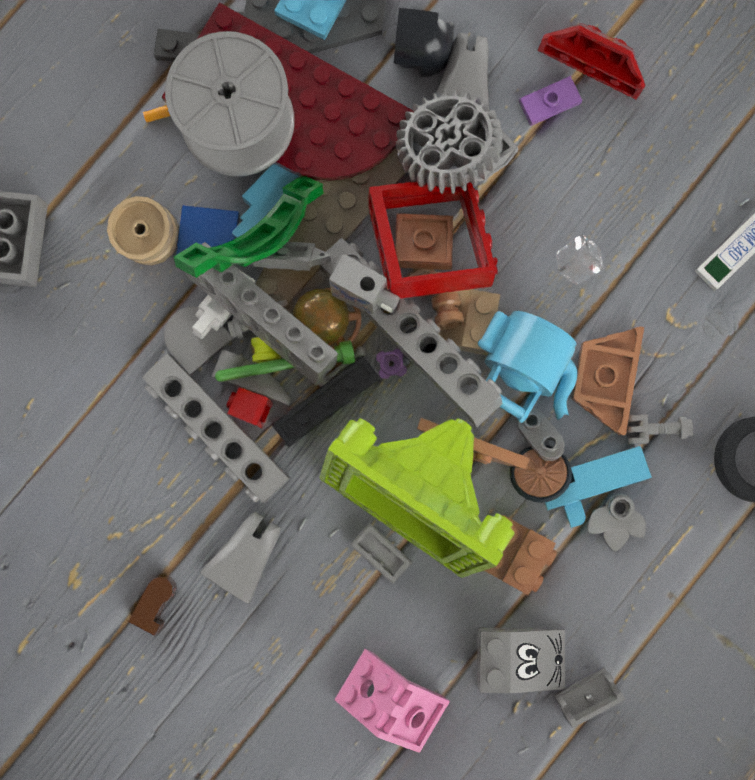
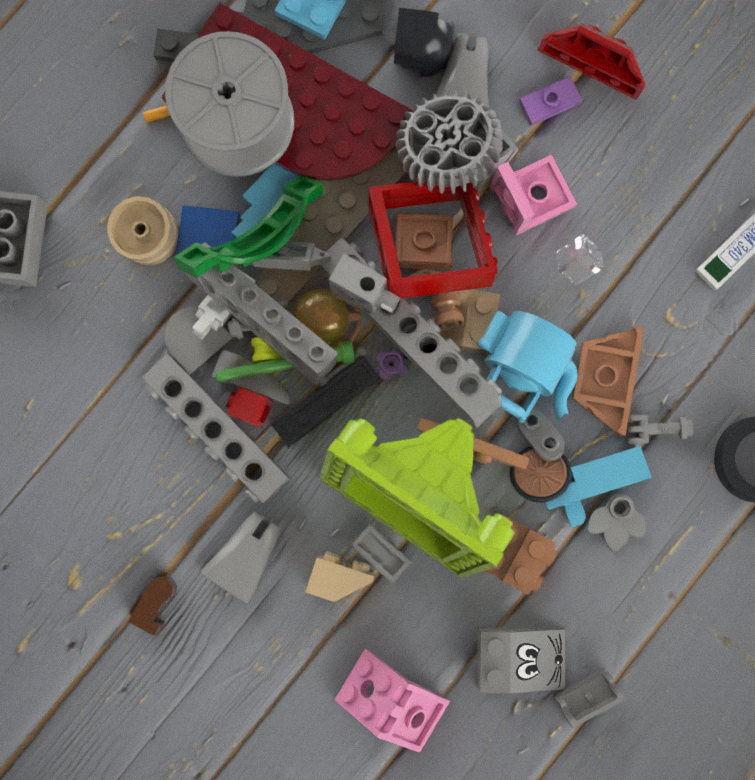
(336, 579): none -> tan slope
(516, 198): none -> bright pink bracket

